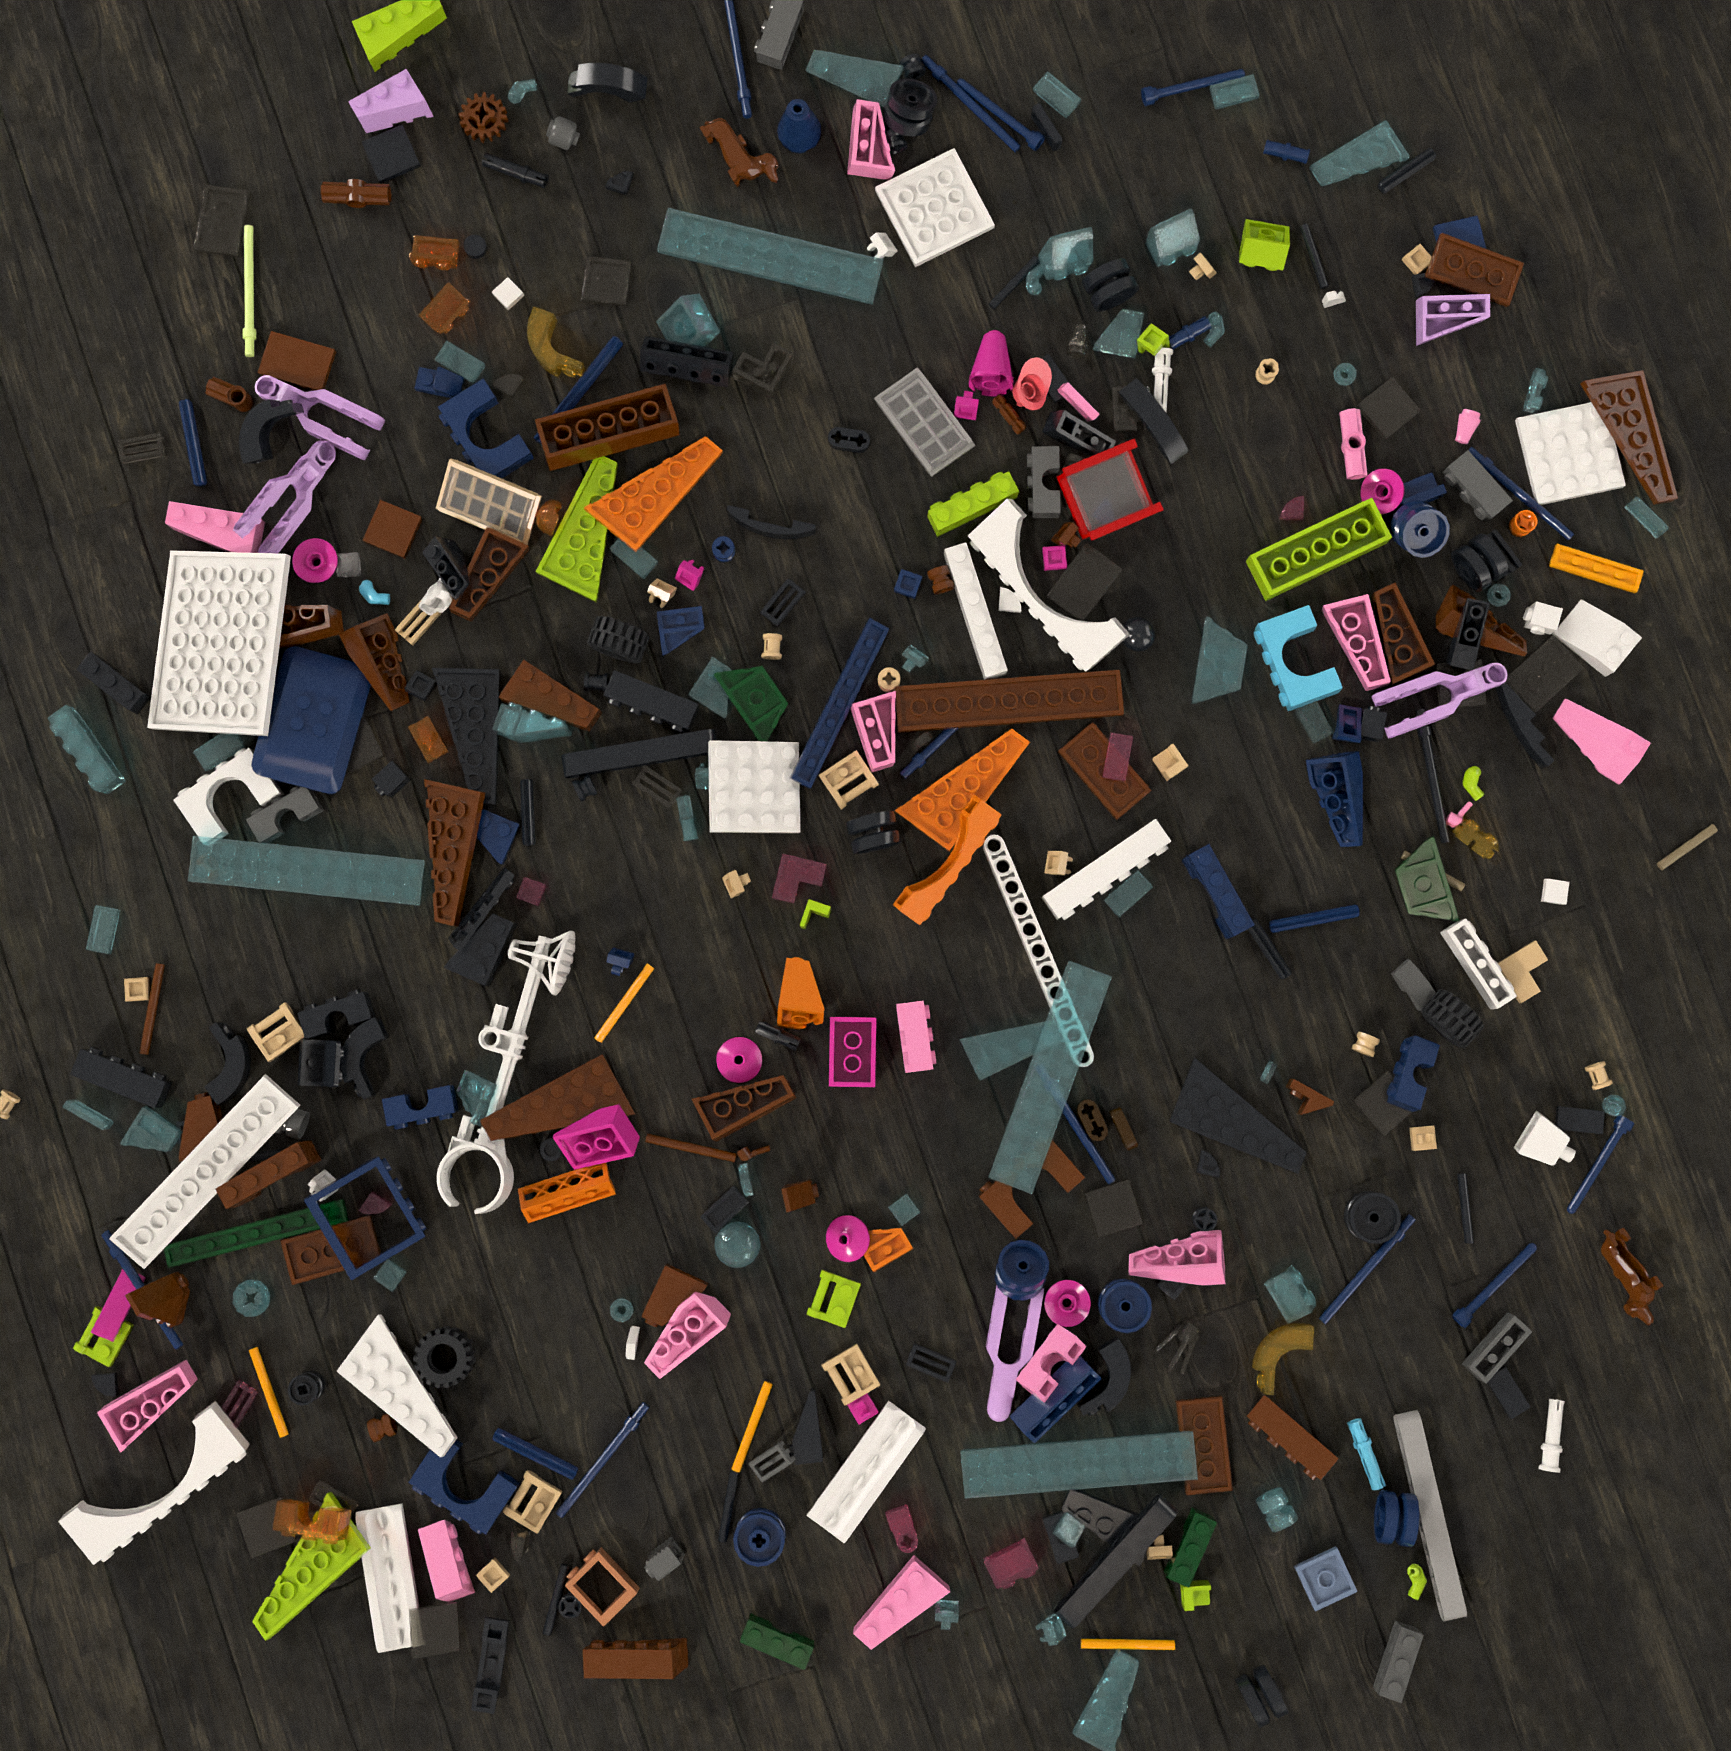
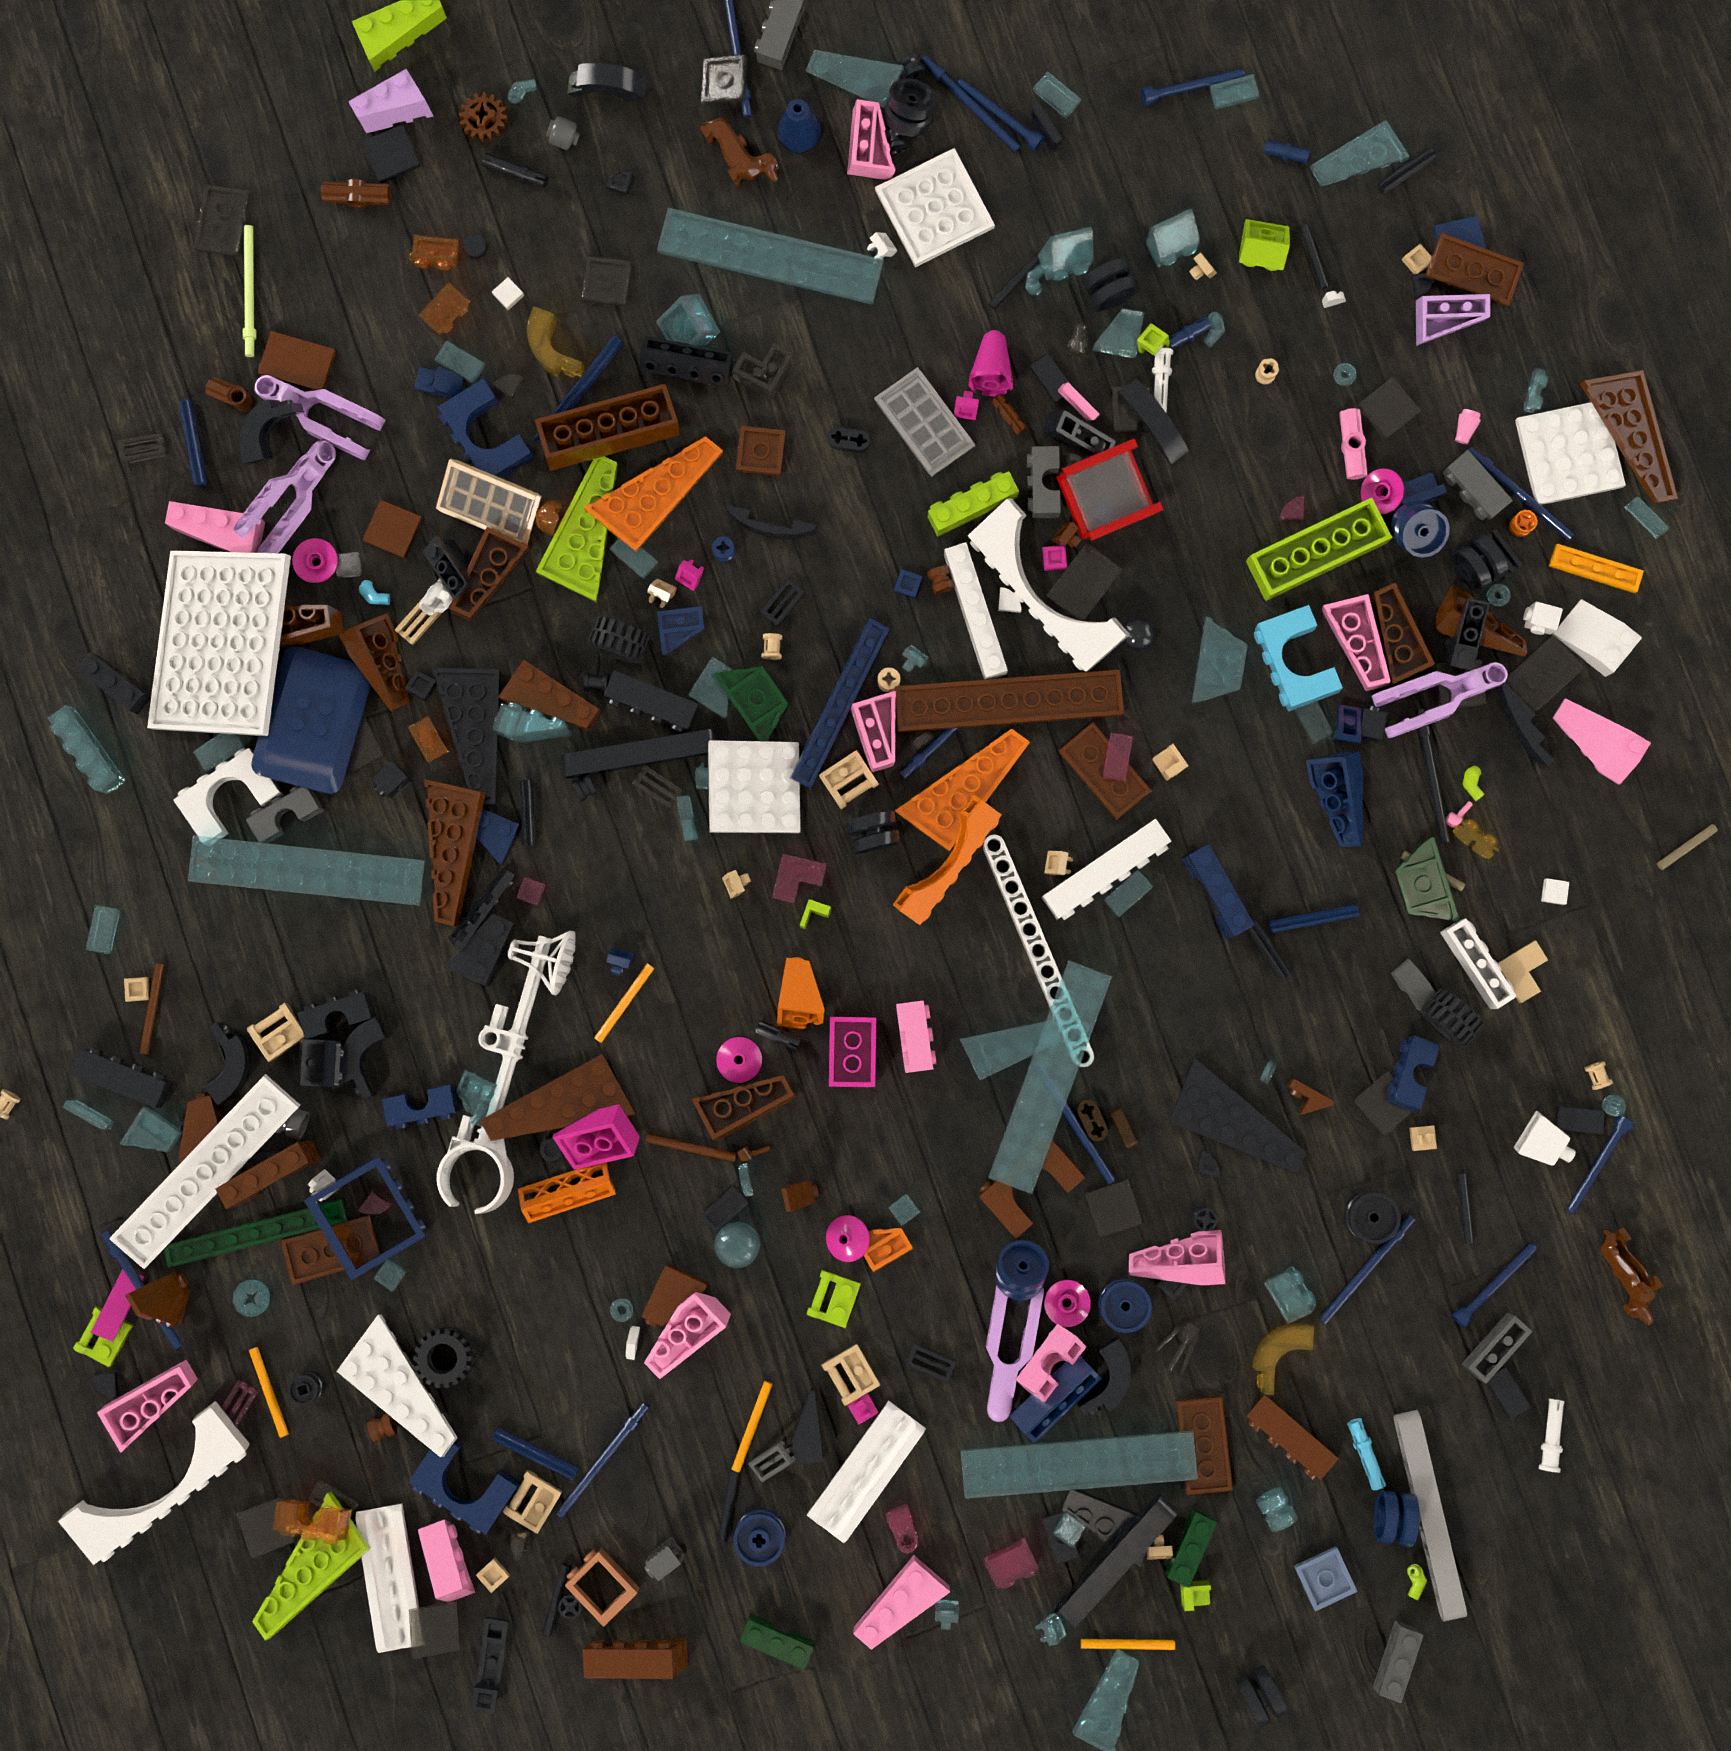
(724, 79): none -> clear smoke tile
(760, 451): none -> reddish brown plate
(1033, 384): coral piece -> none
(1365, 1044): tan wheel -> none

